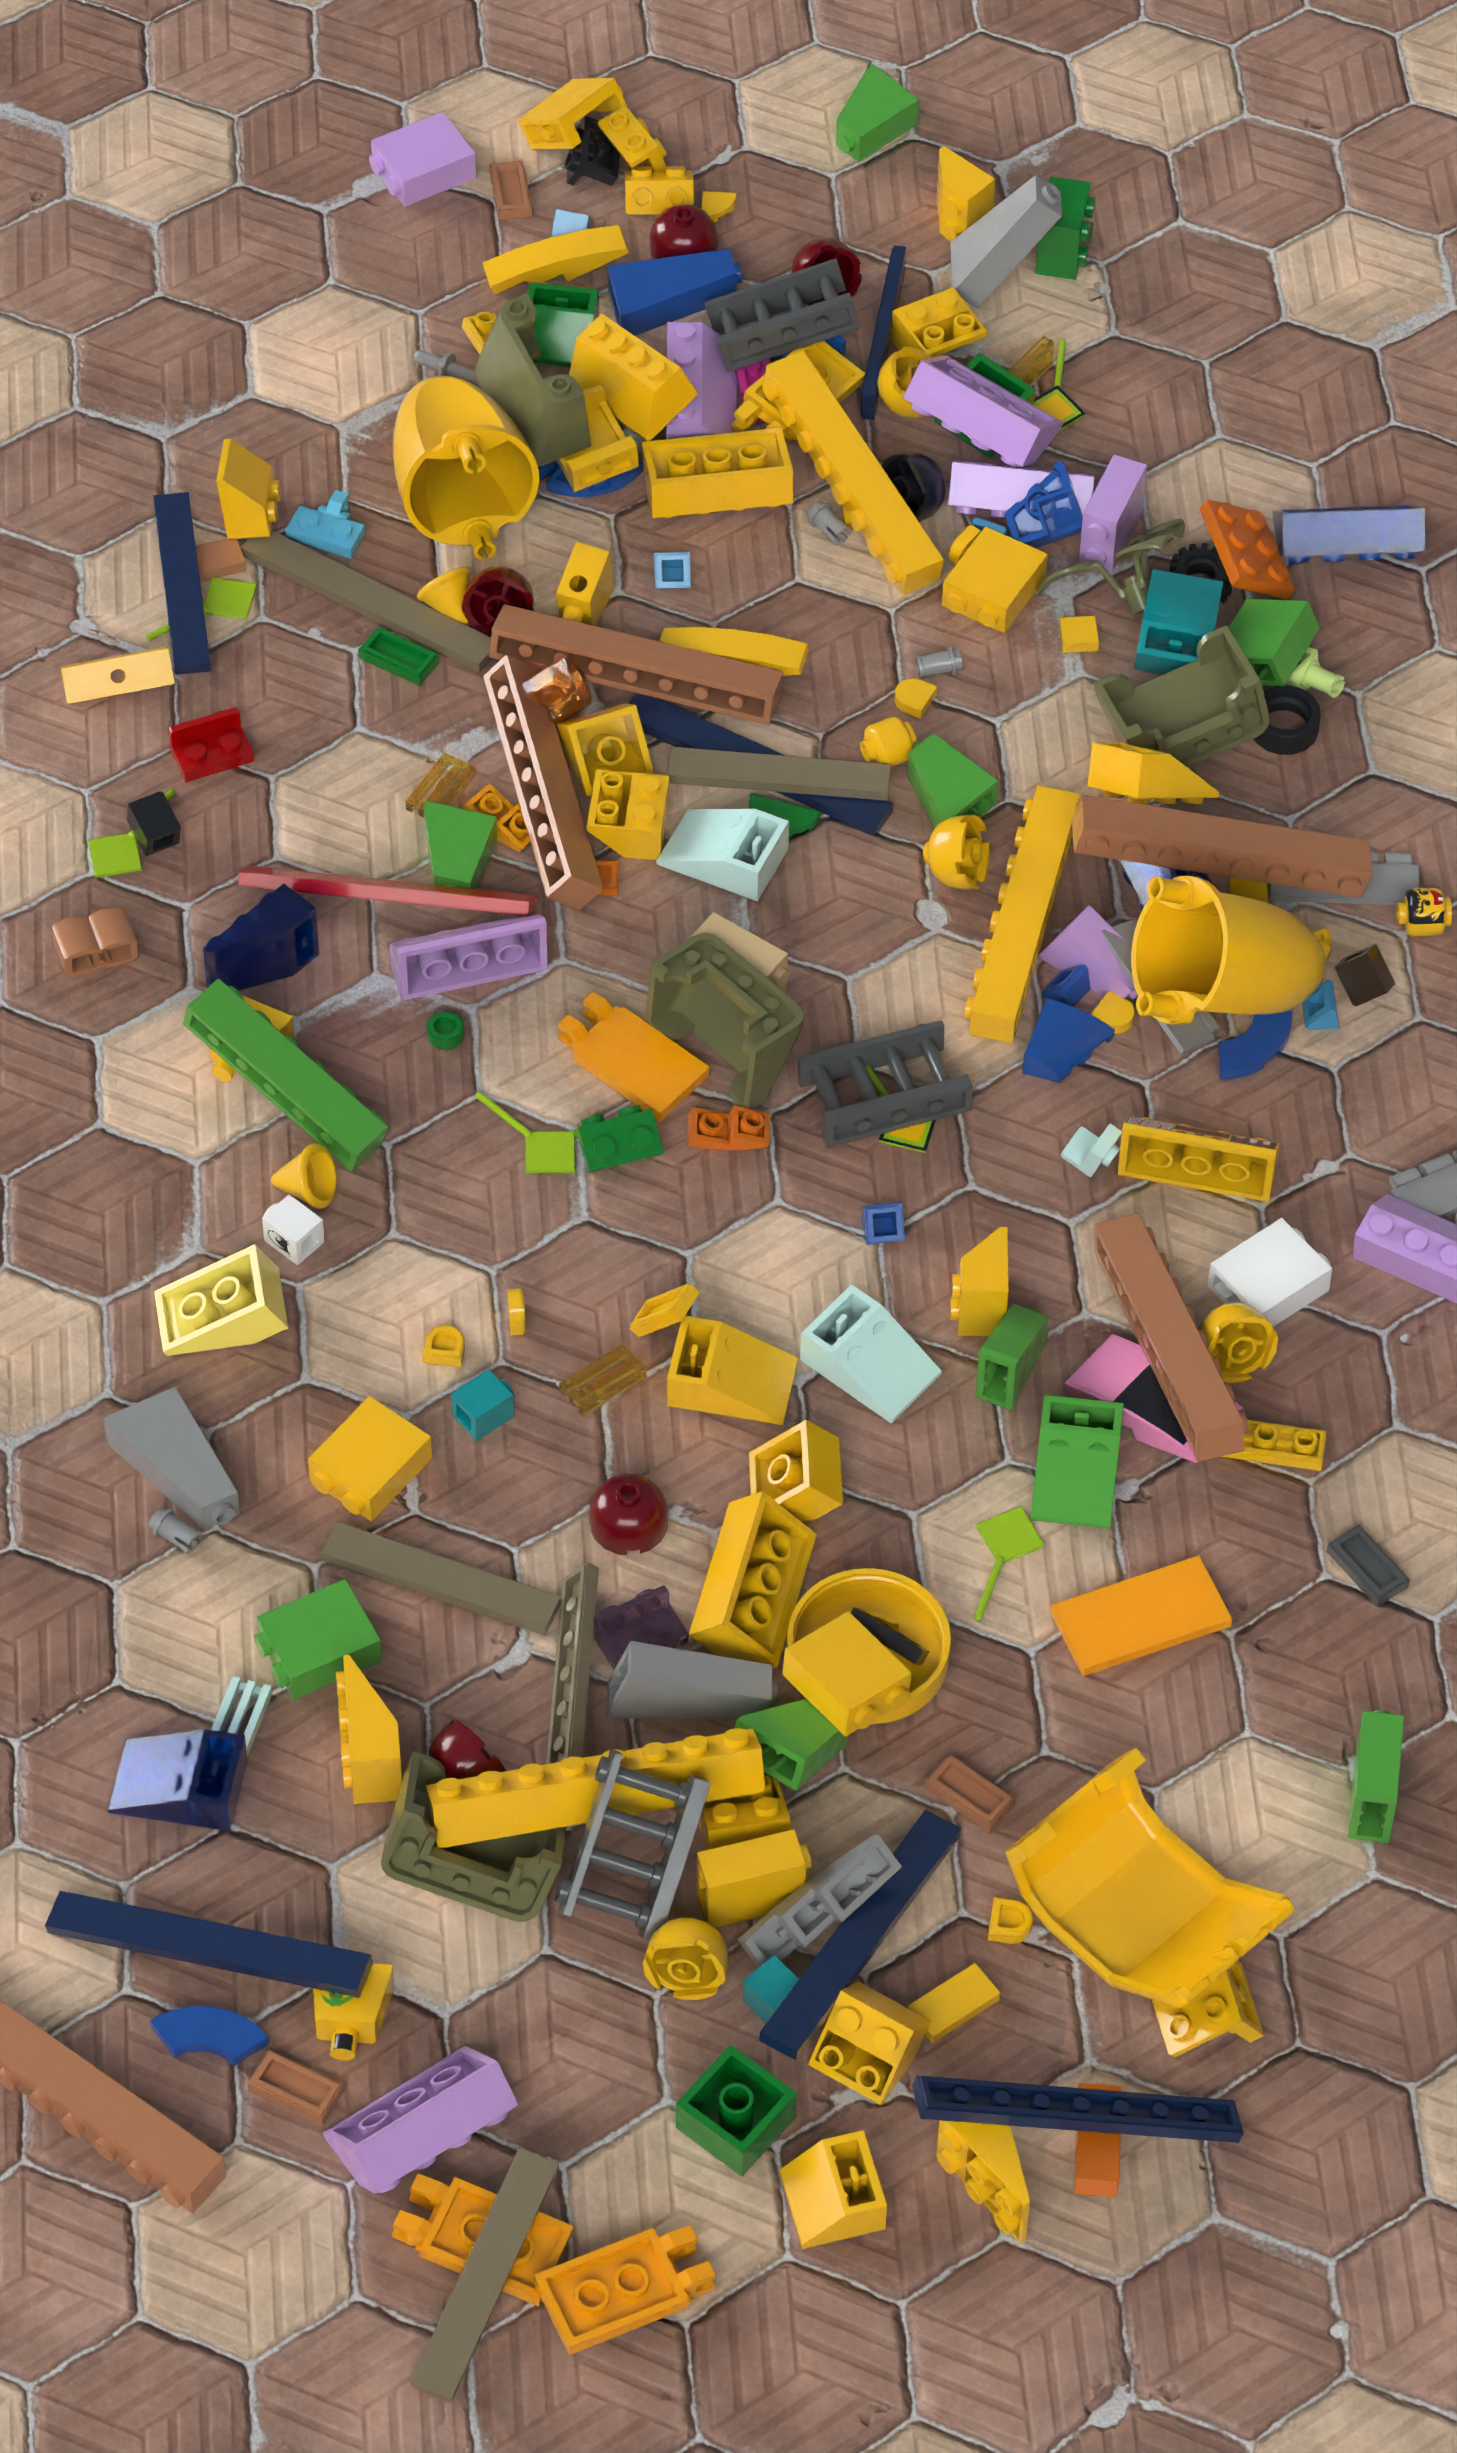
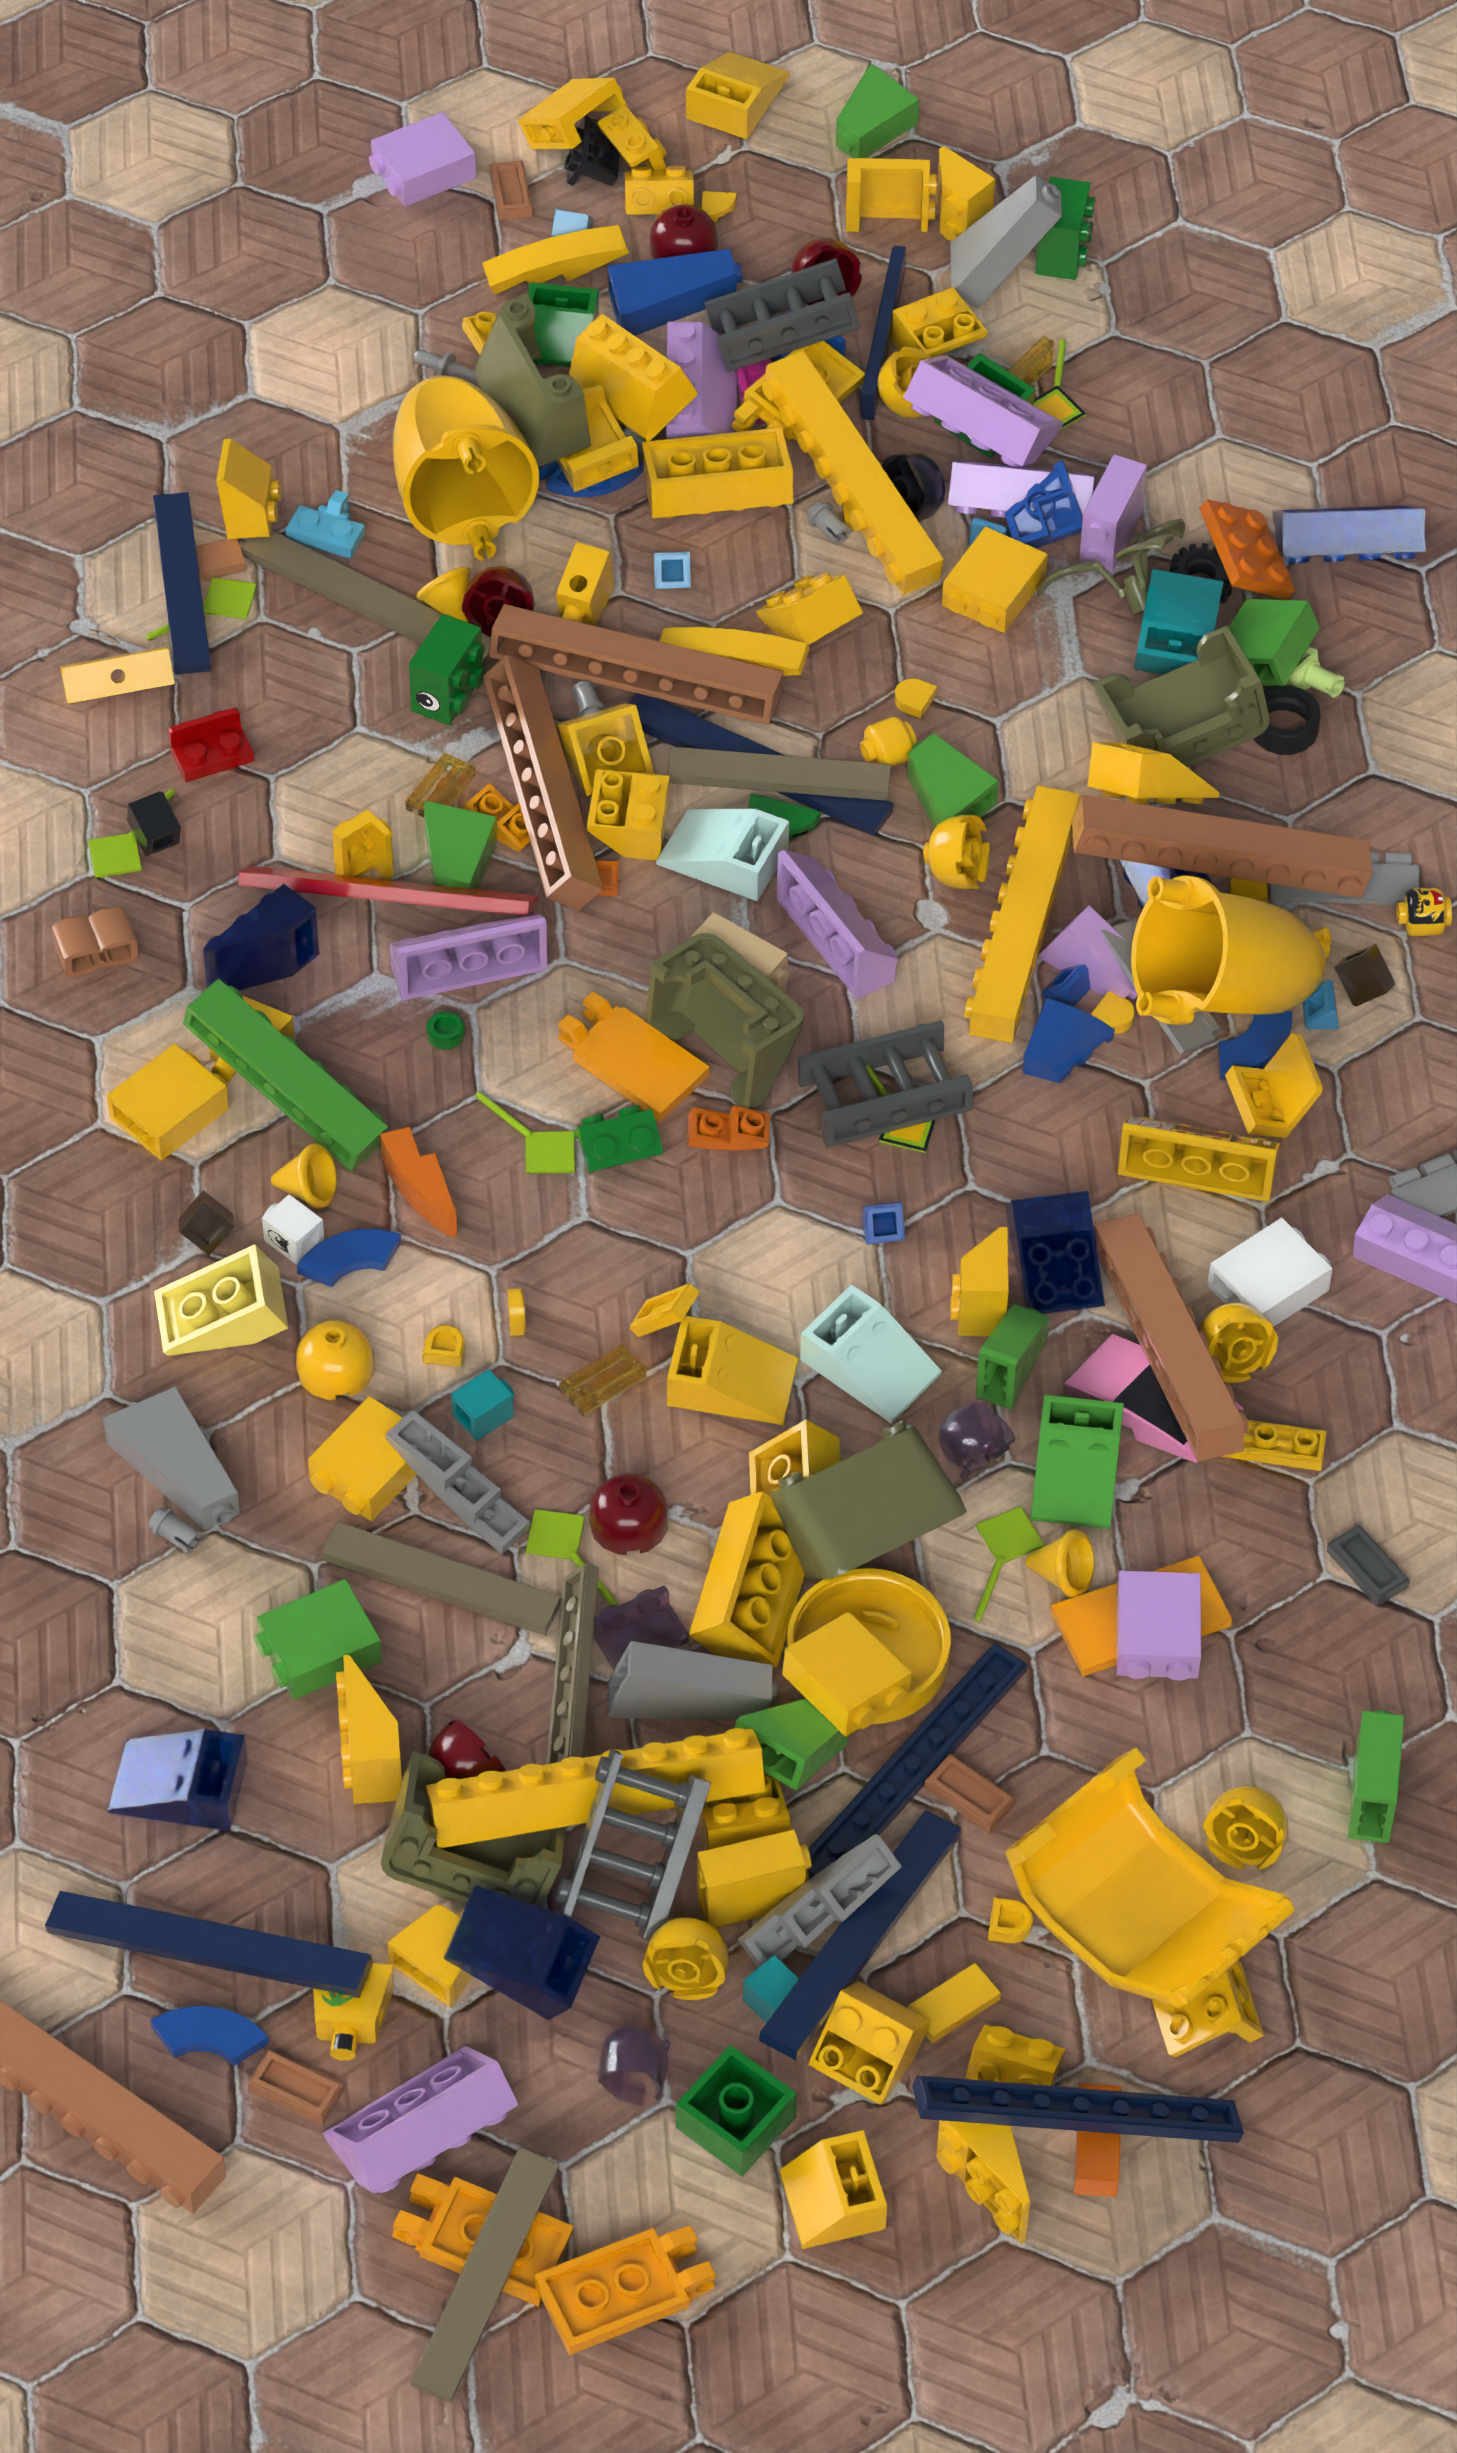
(168, 1101): none -> yellow brick
(206, 1222): none -> dark brown panel
(248, 1691): light aqua tile -> none
(334, 1360): none -> yellow cylinder
(349, 1253): none -> blue tile
(363, 846): none -> yellow bracket
(398, 656): green tile -> none
(419, 1179): none -> orange slope
(420, 1954): none -> yellow torso
(446, 669): none -> green brick
(457, 1483): none -> light grey slope
(522, 1950): none -> clear blue slope
(559, 1537): none -> lime piece
(560, 690): clear orange brick -> none
(630, 2051): none -> clear purple helmet
(733, 93): none -> yellow slope
(811, 608): none -> yellow slope
(834, 924): none -> lavender slope
(866, 1503): none -> olive windscreen
(889, 190): none -> yellow panel
(891, 1637): black tile -> none
(919, 1756): none -> dark blue tile
(939, 662): light grey pin -> none
(962, 543): yellow tile -> none
(973, 1437): none -> clear purple helmet
(1013, 2058): none -> yellow bracket
(1056, 1252): none -> clear blue slope
(1065, 1563): none -> yellow hat
(1078, 634): yellow tile -> none
(1089, 1151): light aqua bracket -> none
(1158, 1625): none -> lavender brick
(1246, 1827): none -> yellow cylinder
(1278, 1095): none -> yellow bracket

